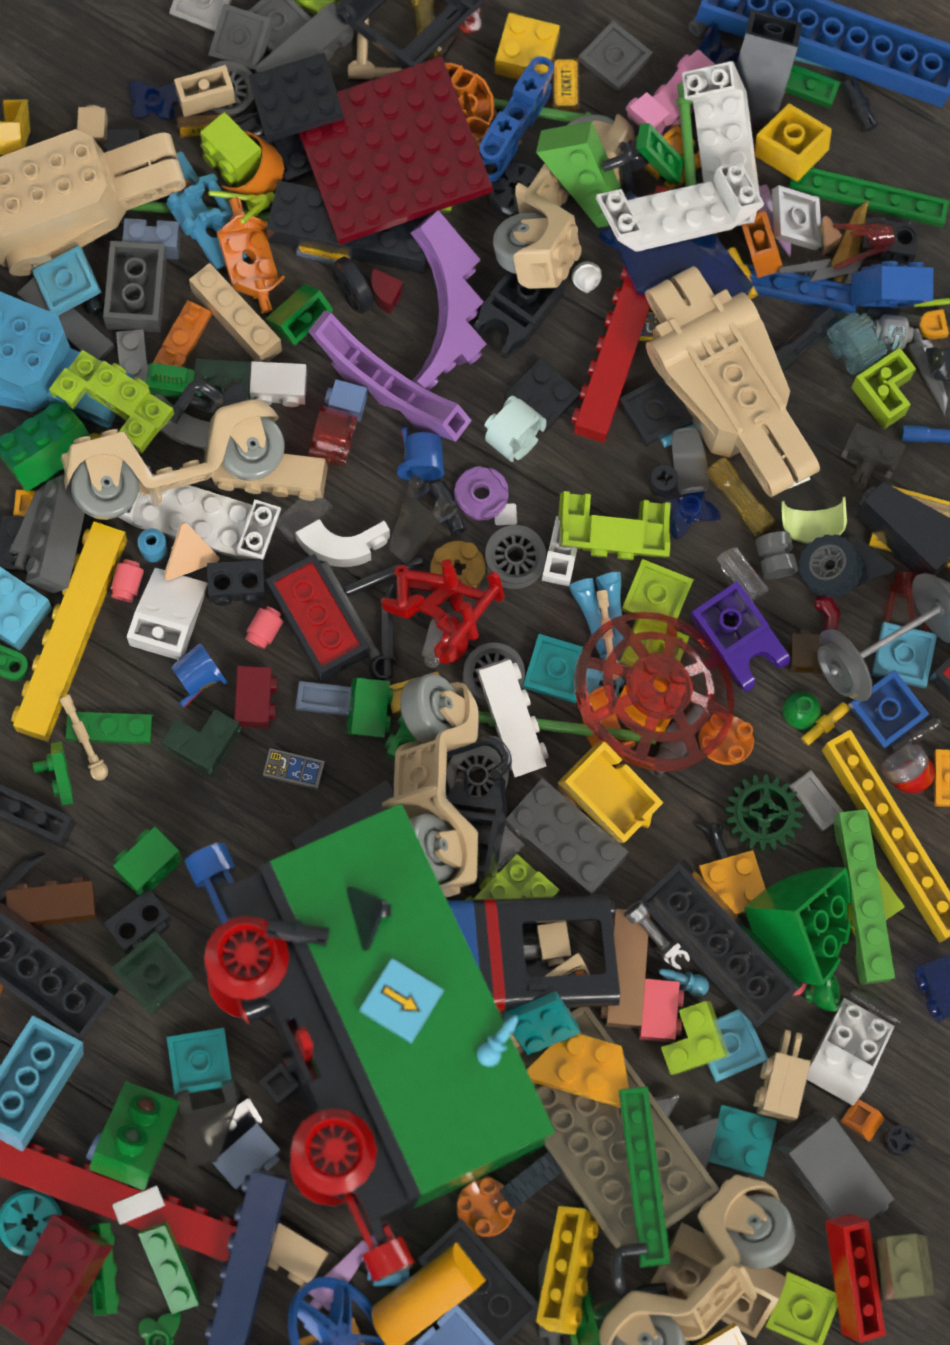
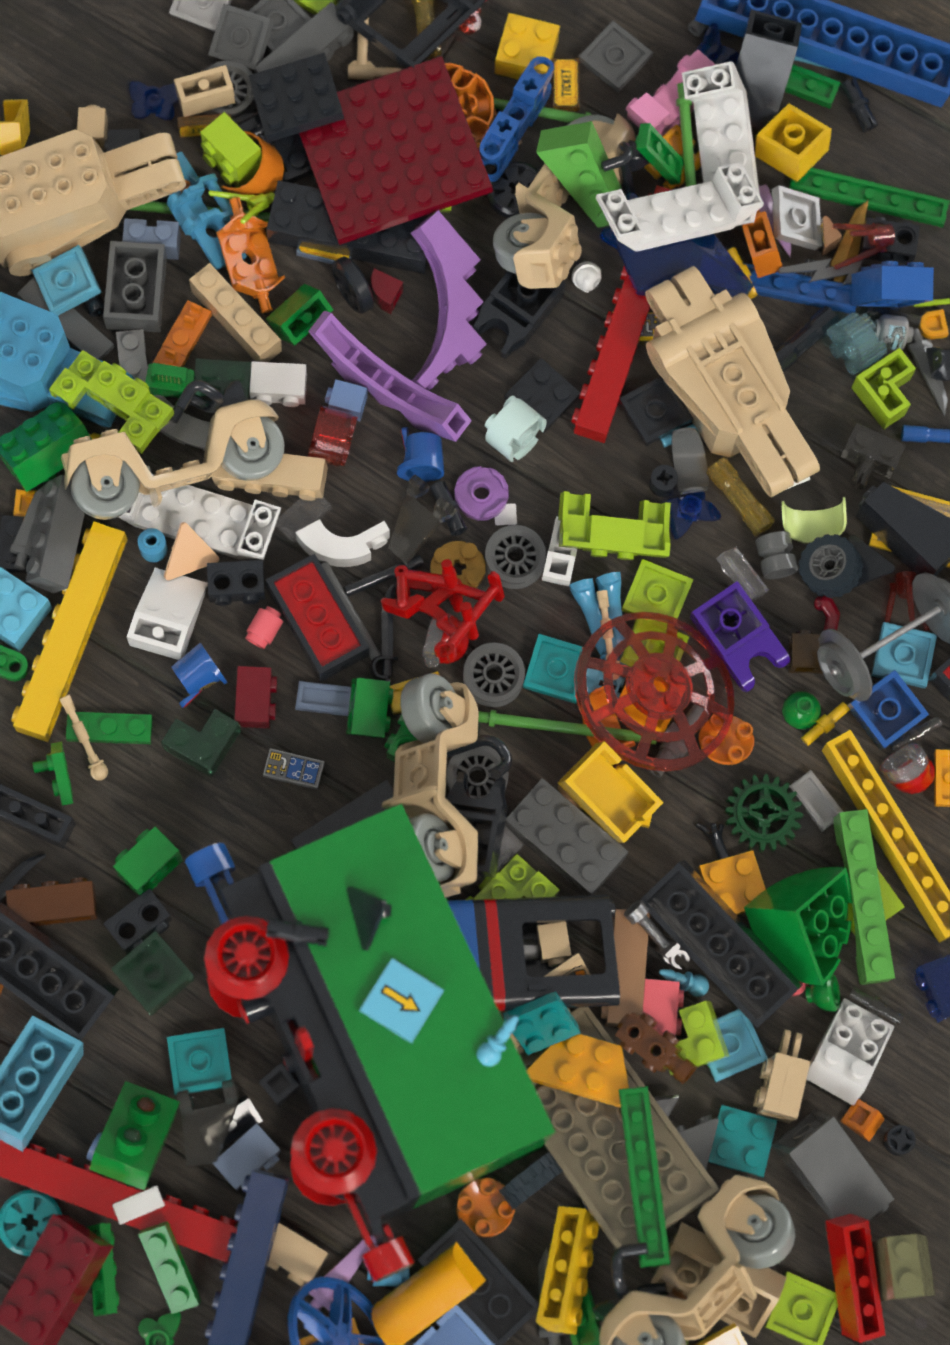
(126, 581): coral brick -> none
(511, 716): white brick -> none
(650, 1037): none -> reddish brown brick

